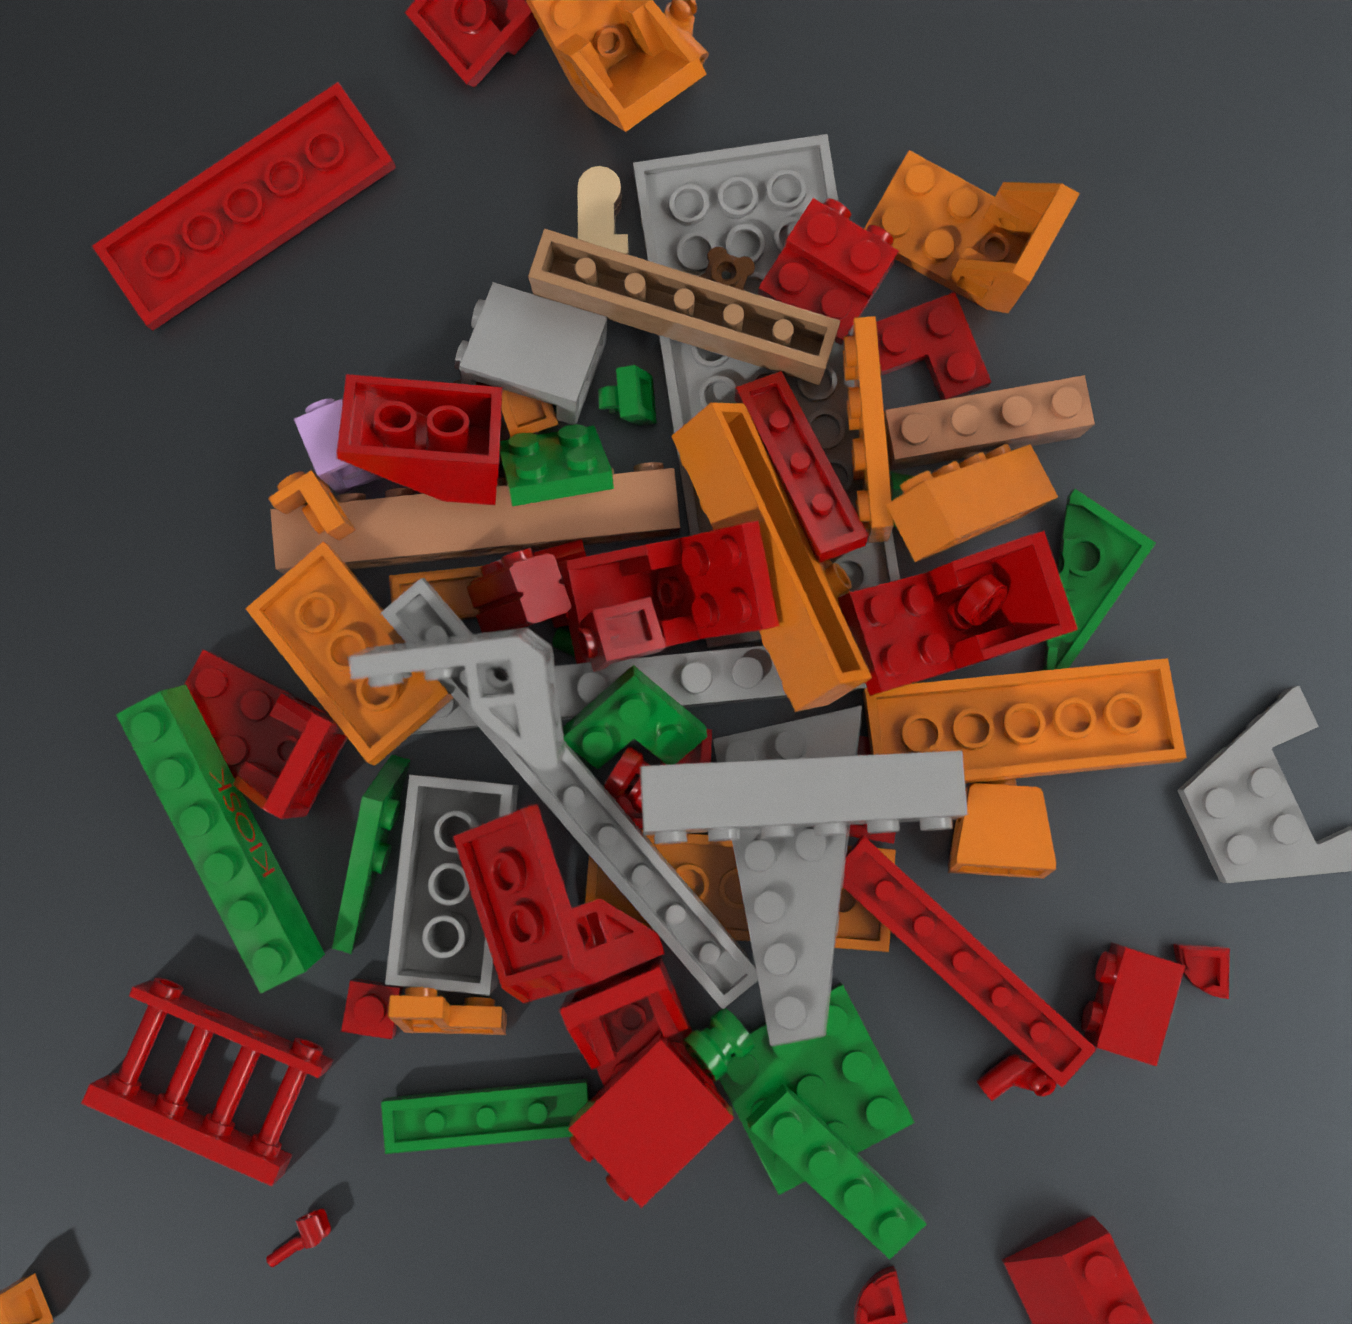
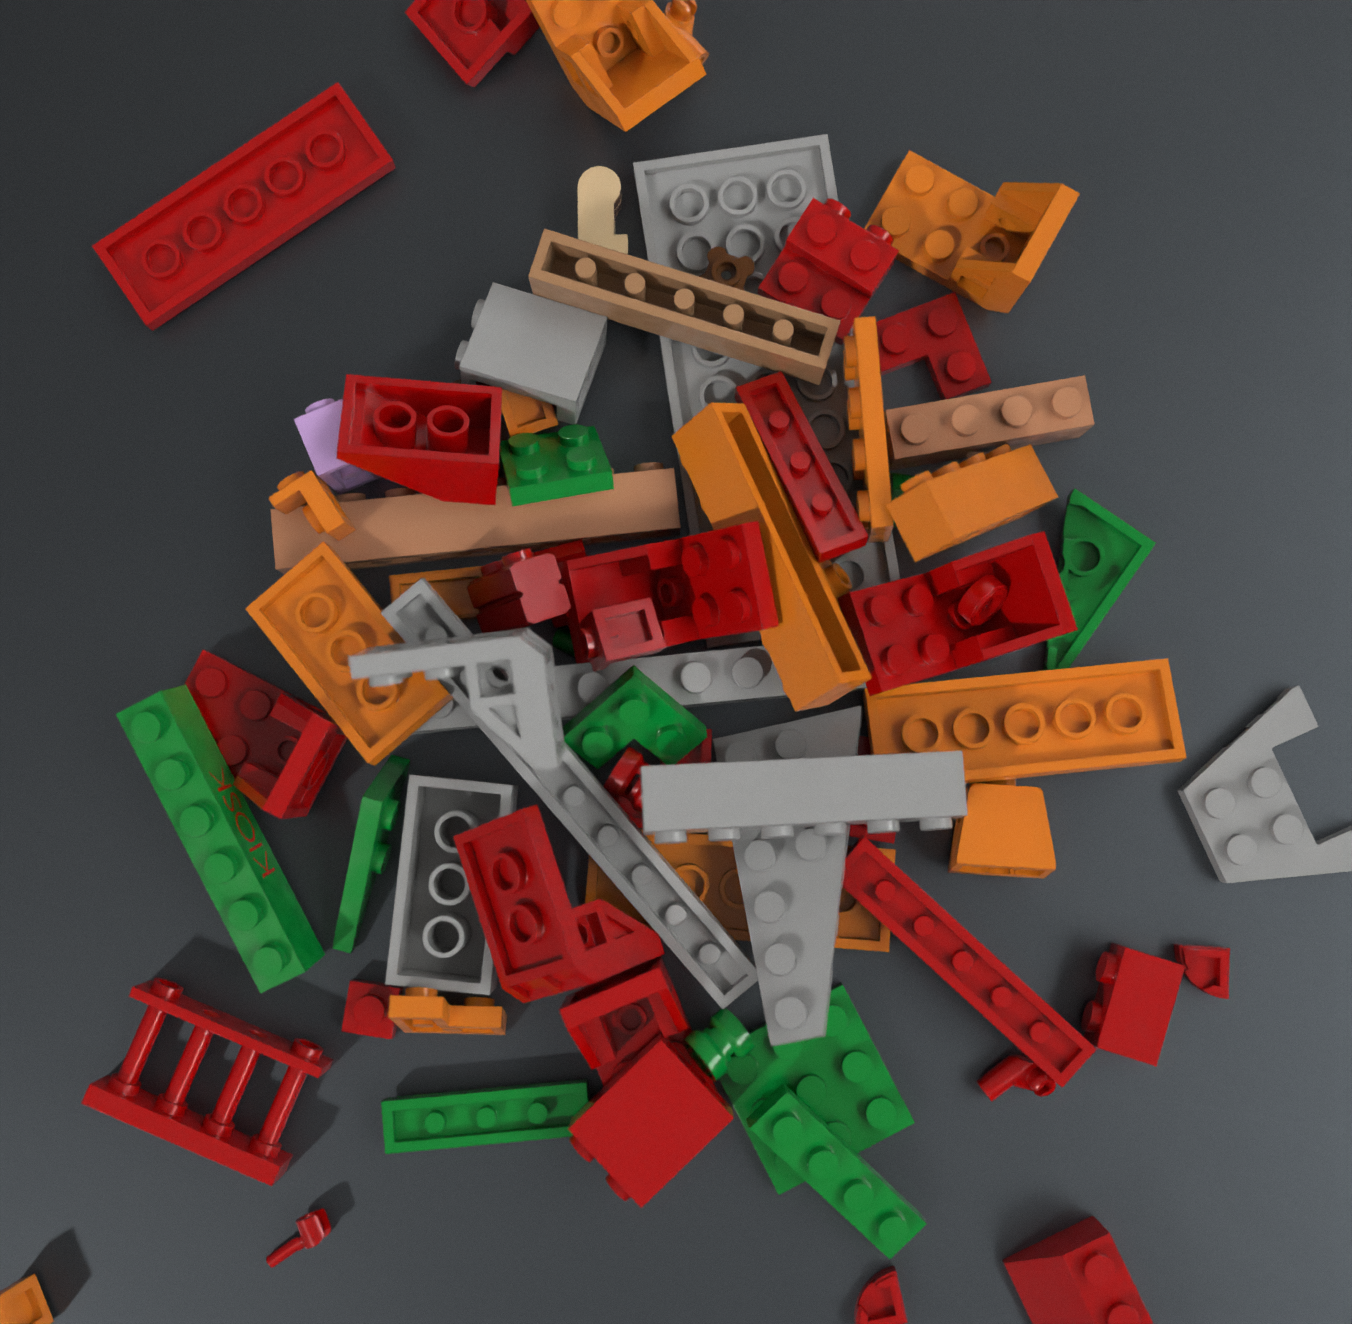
(631, 397): green tile -> none

